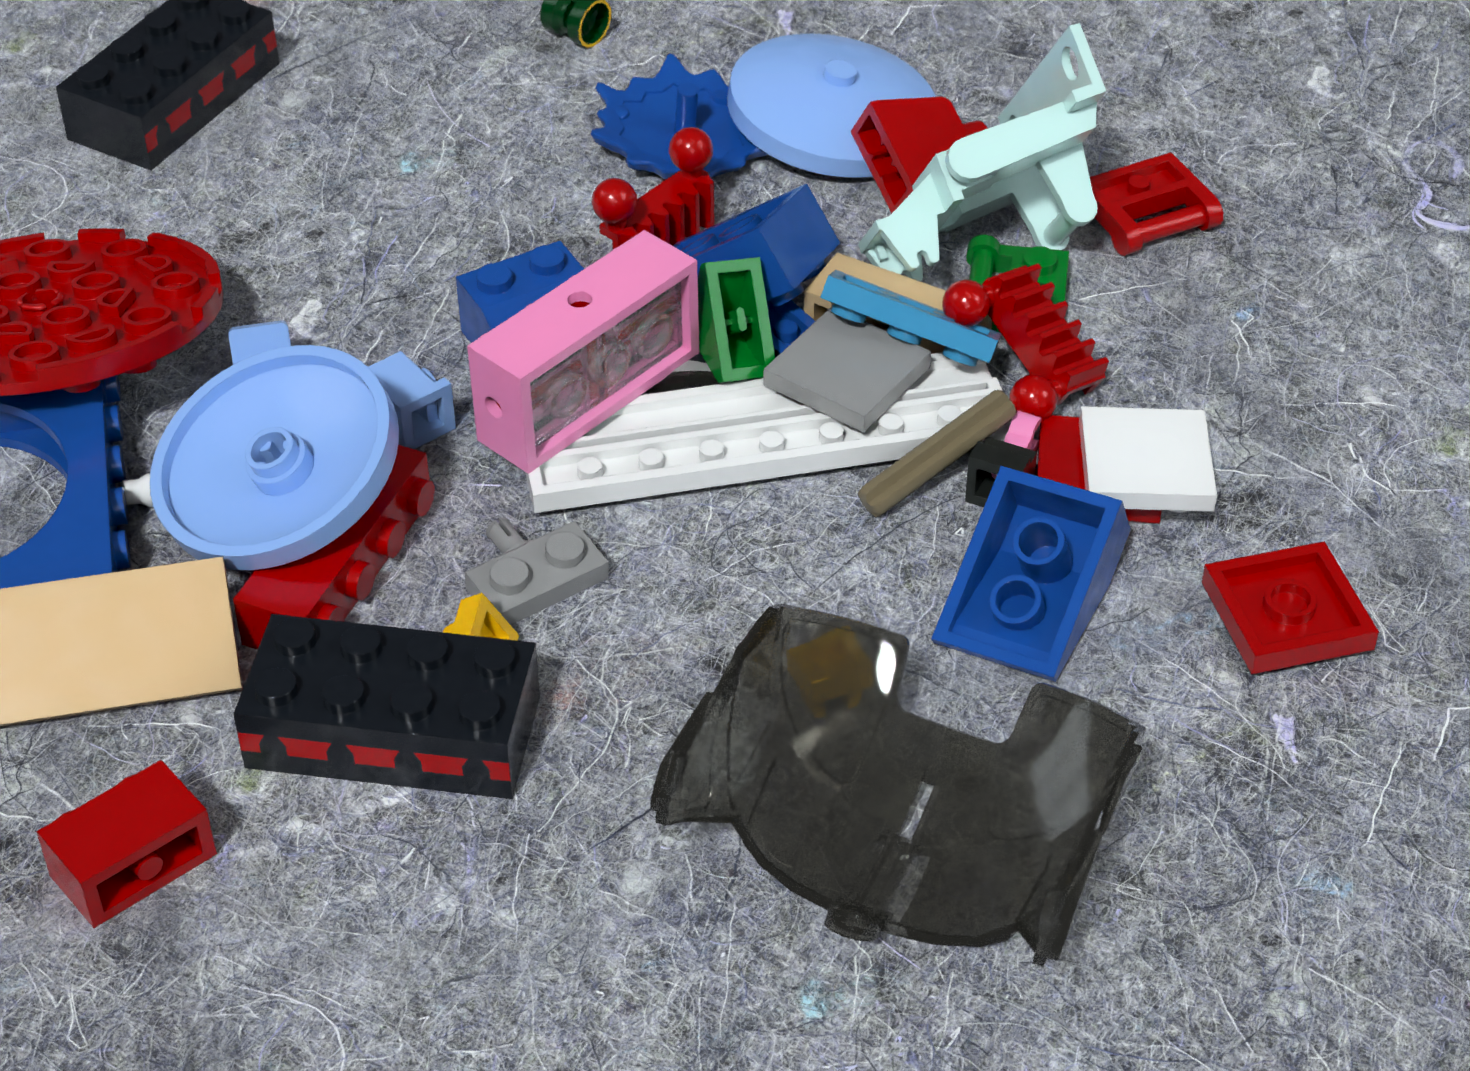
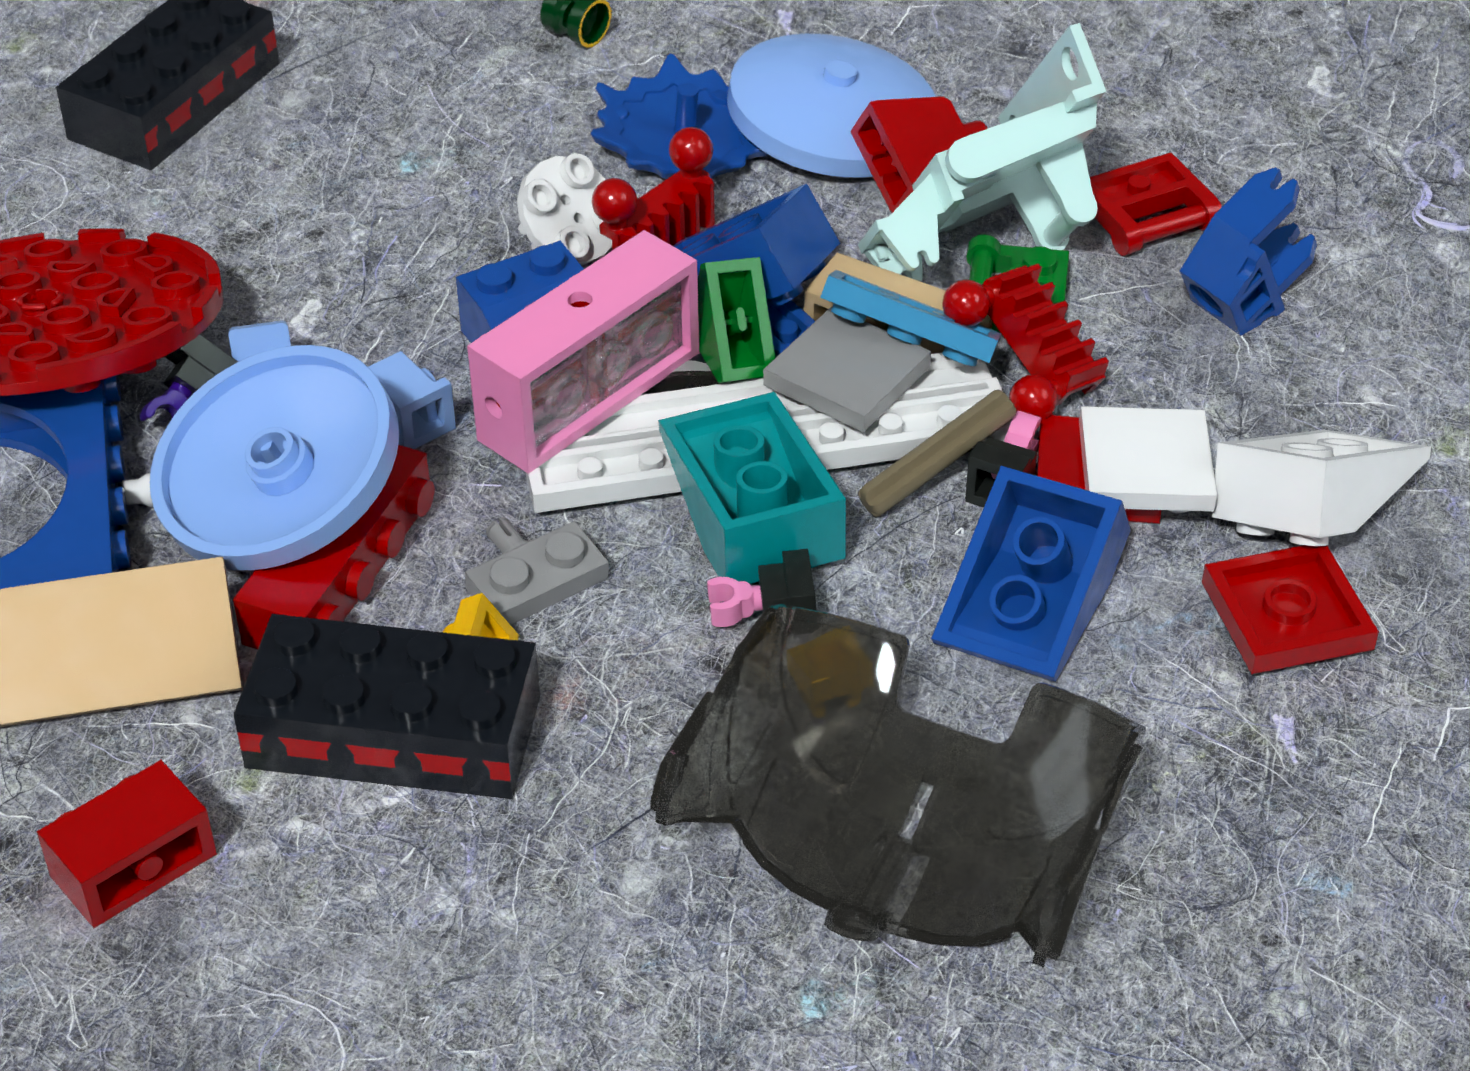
(193, 367): none -> pearl dark grey piece
(558, 206): none -> white plate
(754, 486): none -> teal slope
(778, 584): none -> piece
(1243, 260): none -> blue piece
(1310, 482): none -> white slope

